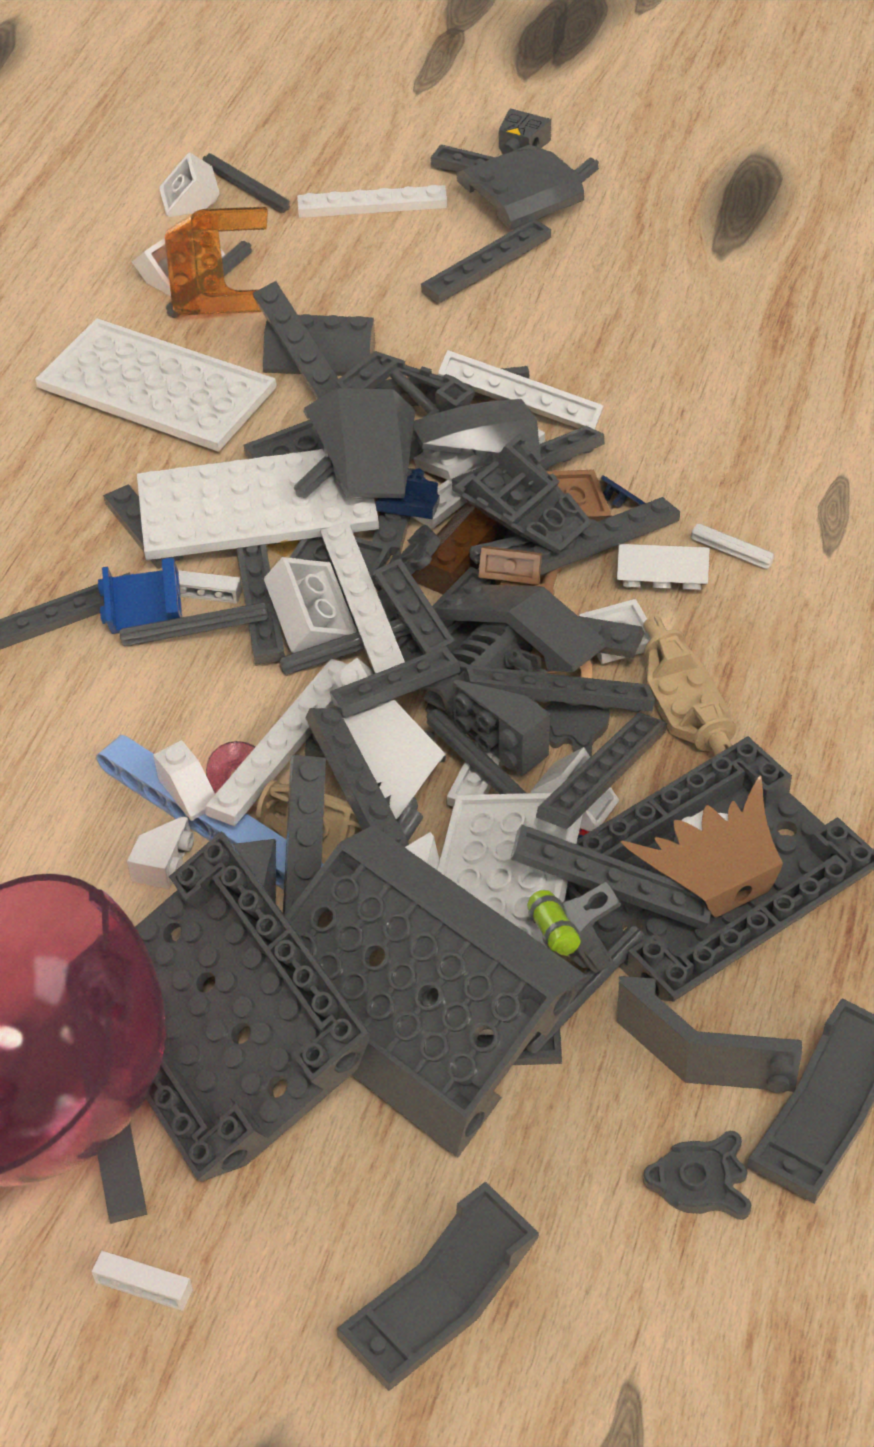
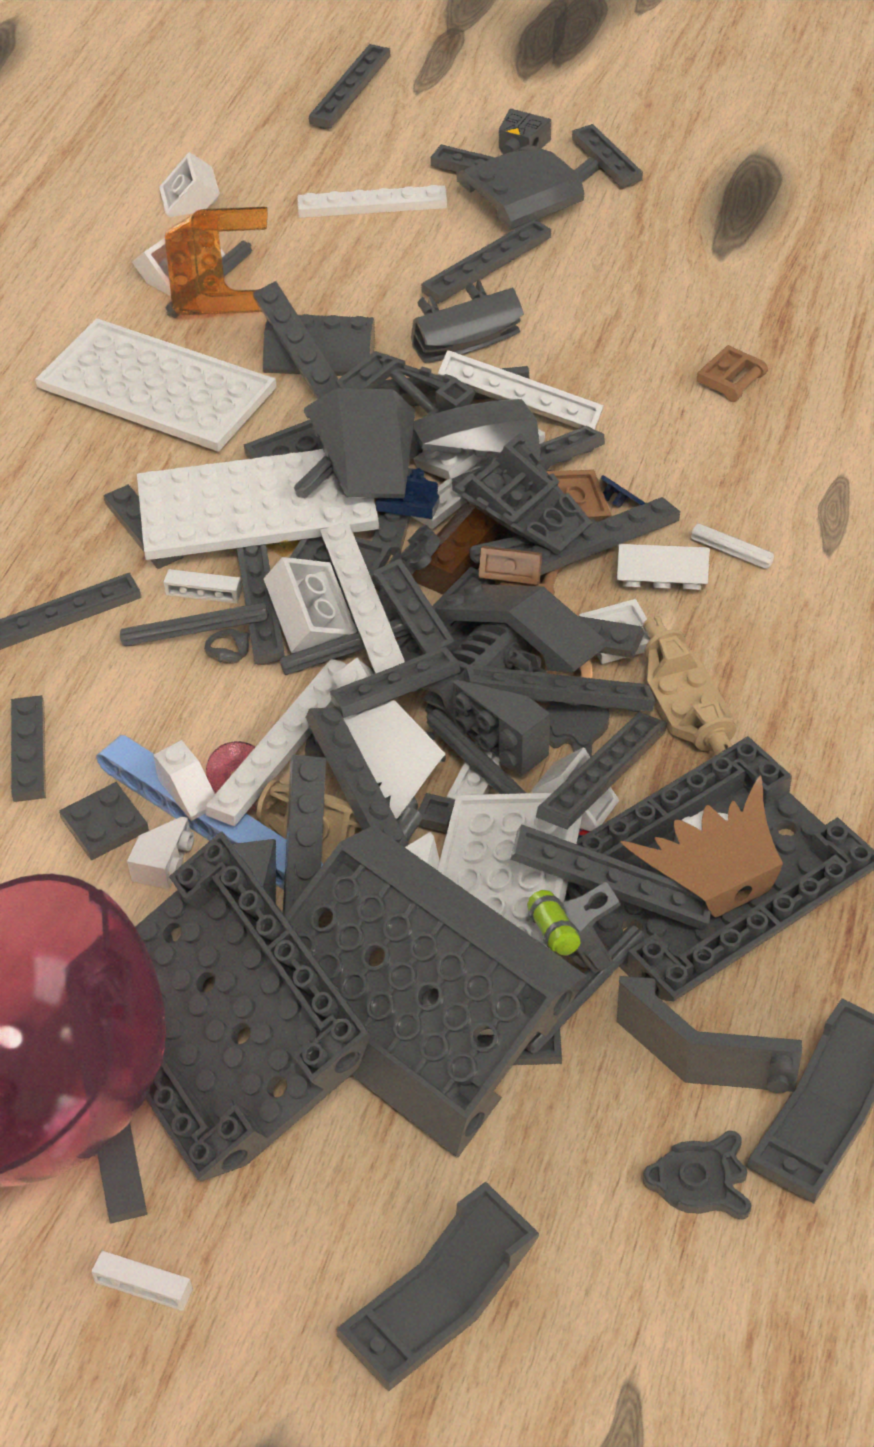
(28, 749): none -> dark grey plate
(103, 821): none -> dark grey plate
(140, 597): blue panel -> none
(225, 654): none -> dark grey piece
(247, 183): dark grey axle -> none
(349, 86): none -> dark grey plate
(436, 812): none -> dark grey plate
(465, 325): none -> dark grey piece
(609, 156): none -> dark grey plate
(726, 367): none -> medium nougat plate

